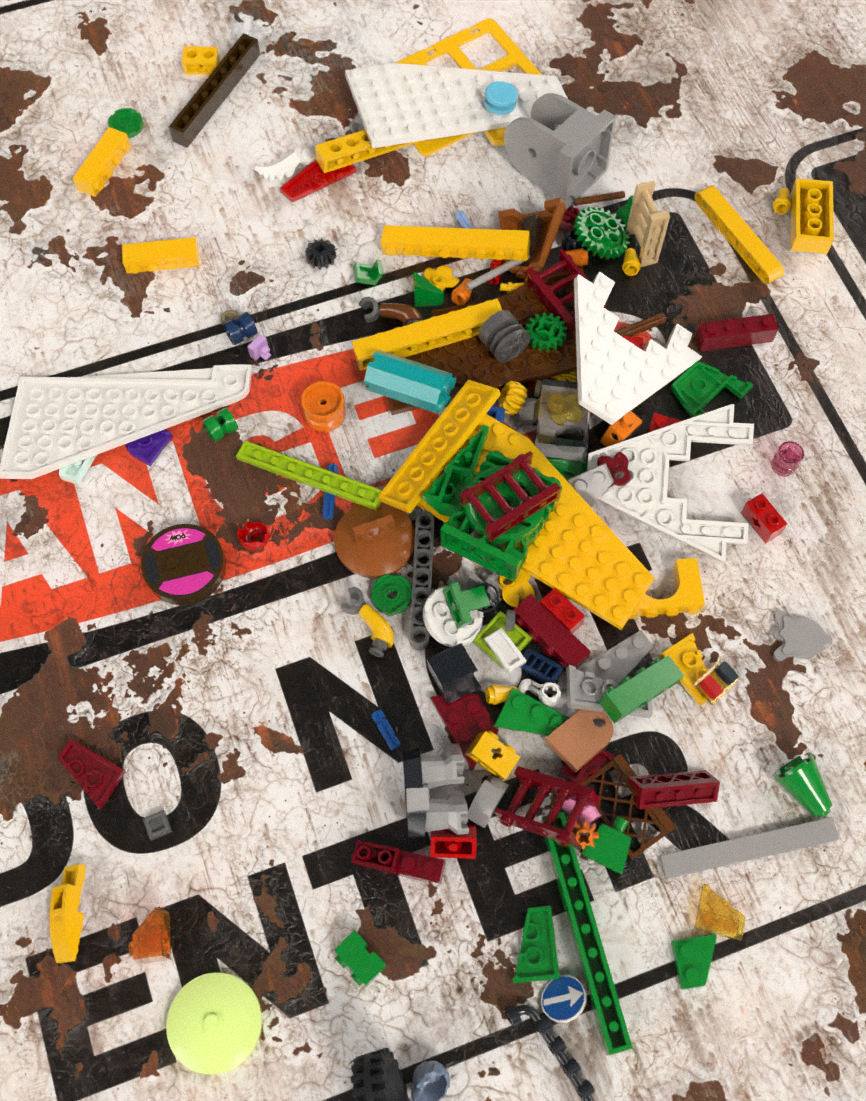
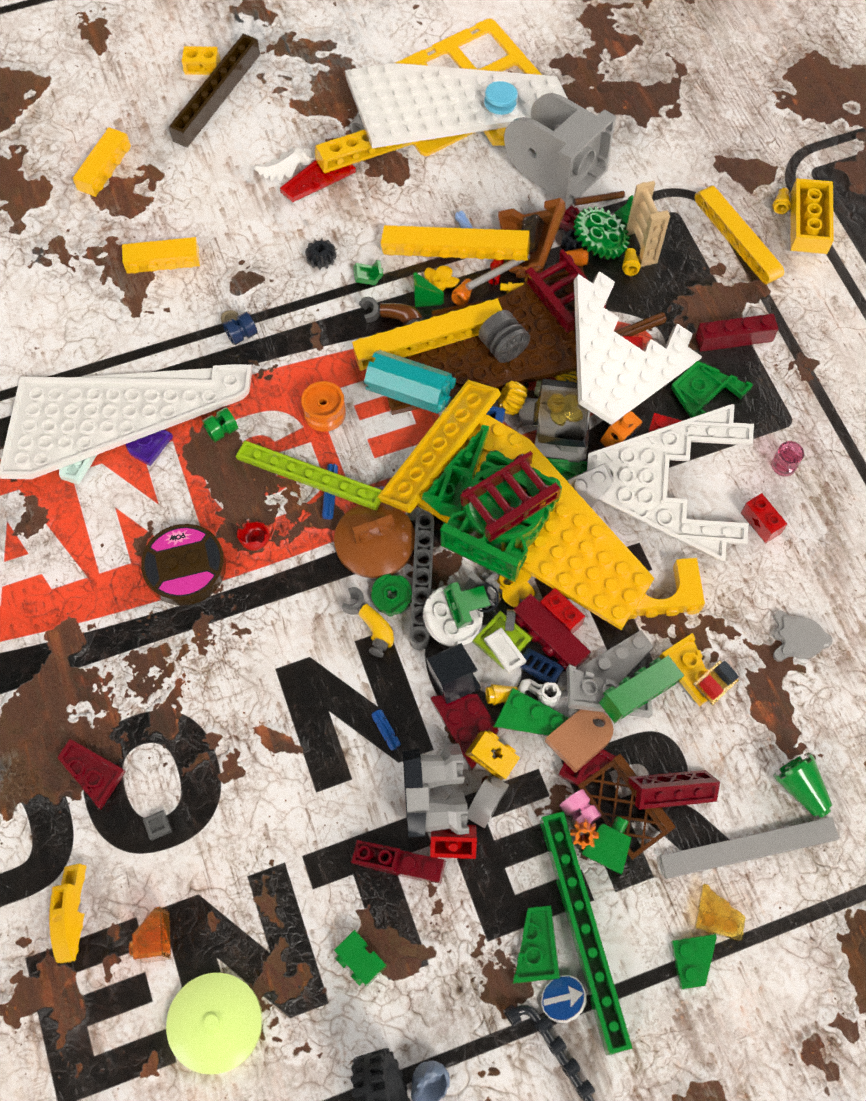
(126, 121): green tile -> none
(259, 348): lavender tile -> none
(546, 332): green gear -> none
(547, 784): dark red fence -> none
(617, 465): dark red plate -> none

